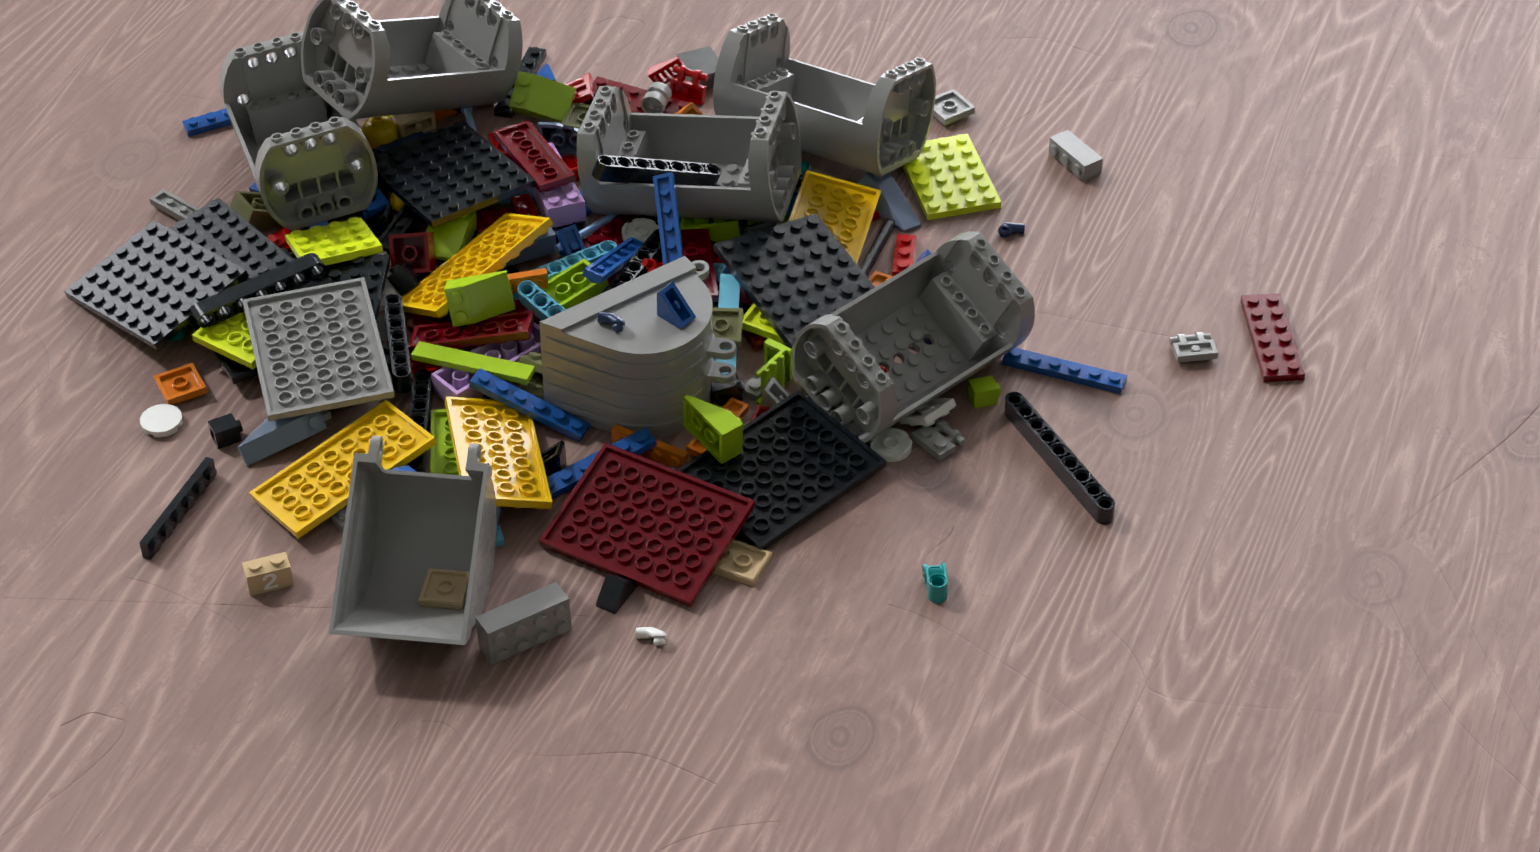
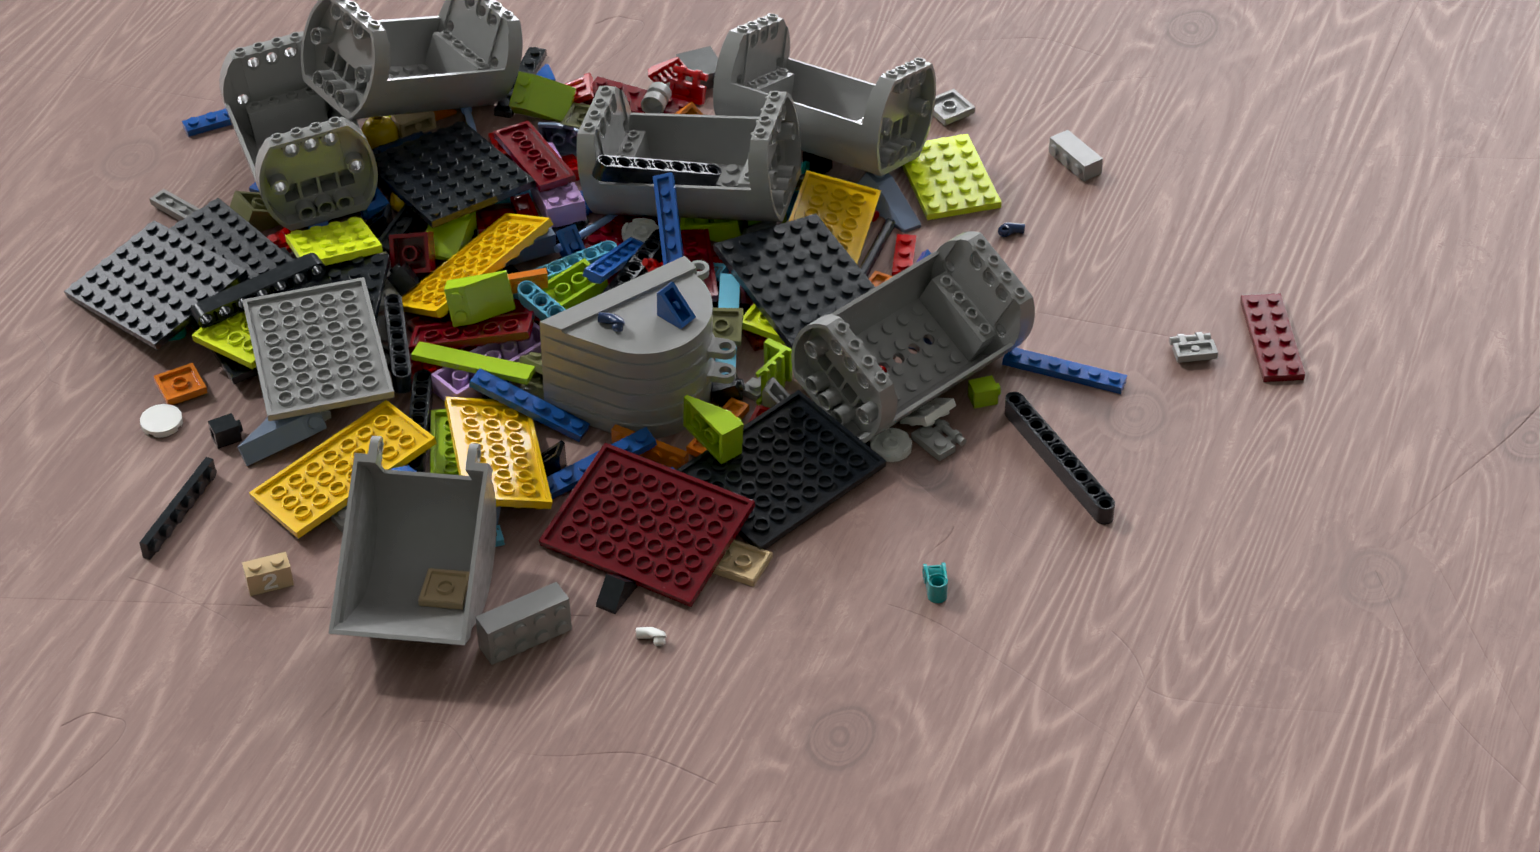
(817, 164): none -> black brick

